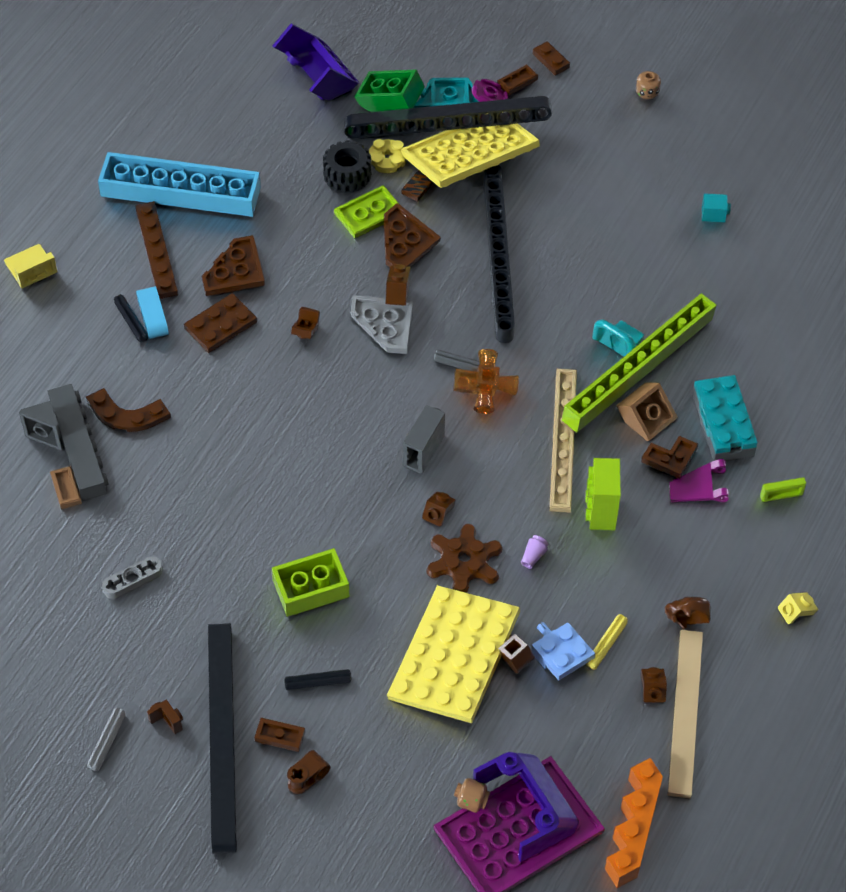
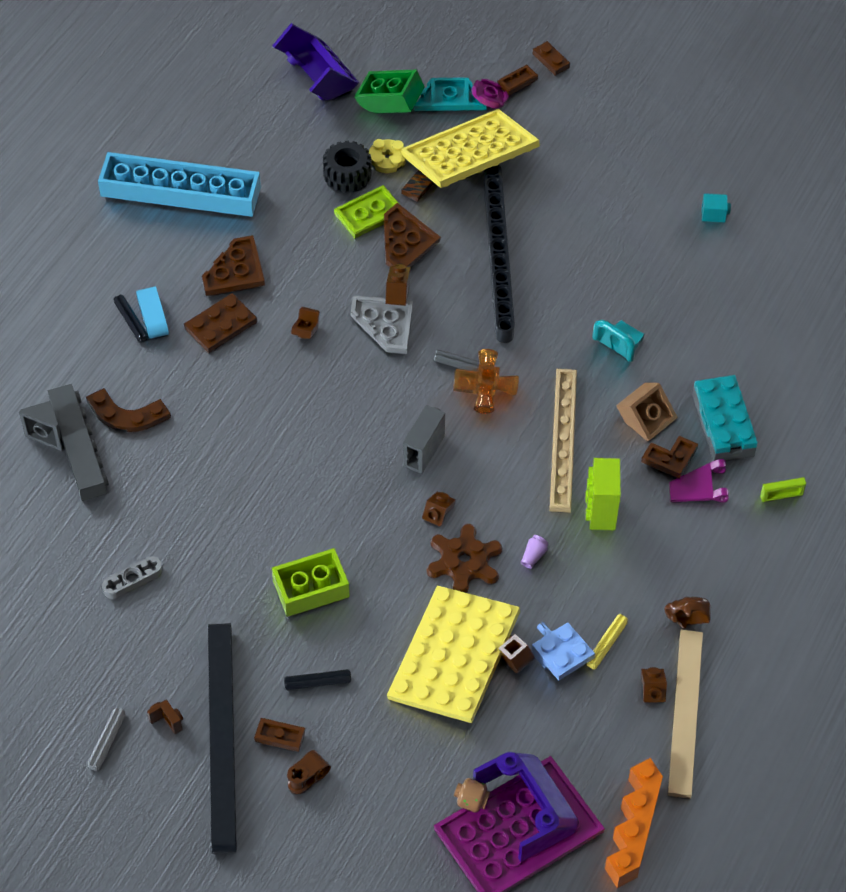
(31, 265): light yellow bracket -> none
(65, 487): medium nougat tile -> none
(156, 250): reddish brown plate -> none
(457, 116): black beam -> none
(638, 363): lime brick -> none
(648, 85): medium nougat head -> none
(797, 605): light yellow bracket -> none

